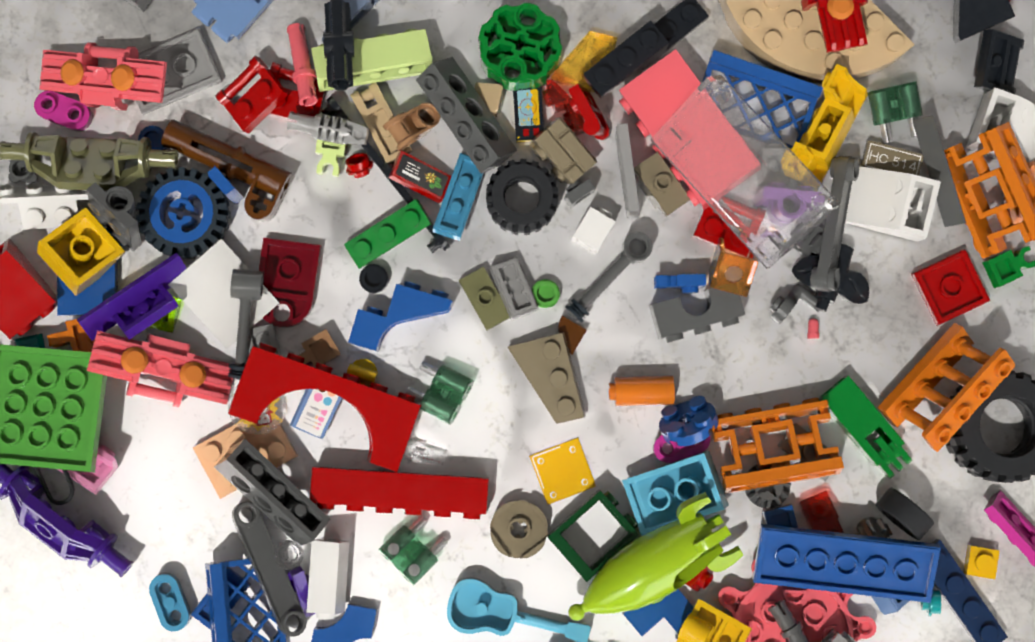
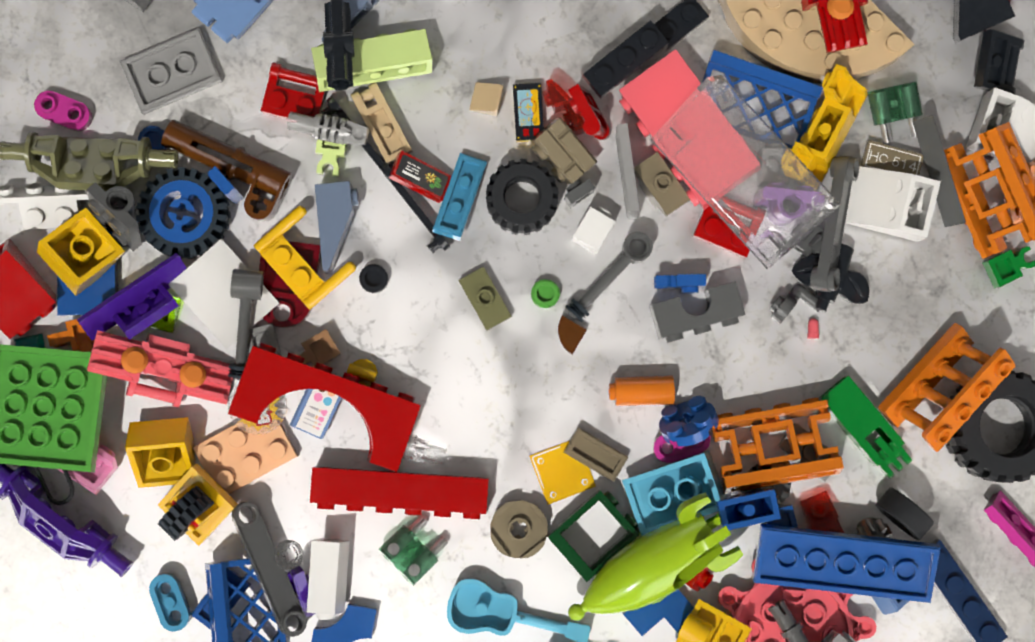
(17, 175): dark grey plate -> none
(104, 86): coral piece -> none
(160, 451): none -> yellow slope
(195, 506): none -> yellow plate
(258, 100): red plate -> none
(272, 492): dark grey brick -> none
(293, 267): none -> yellow plate
(304, 75): coral pin -> none
(335, 214): none -> sand blue slope
(358, 165): red plate -> none
(388, 233): green plate -> none
(406, 305): blue arch -> none
(409, 127): medium nougat piece -> none
(445, 394): clear green piece -> none
(466, 114): dark grey brick -> none
(513, 288): light grey plate -> none
(536, 40): green connector -> none
(552, 375): dark tan wing -> none
(582, 58): clear yellow wing -> none
(595, 454): none -> dark tan tile
(722, 261): clear orange piece -> none
(748, 508): none -> blue slope
(935, 605): teal plate -> none
(950, 287): red tile -> none
(981, 562): yellow plate -> none

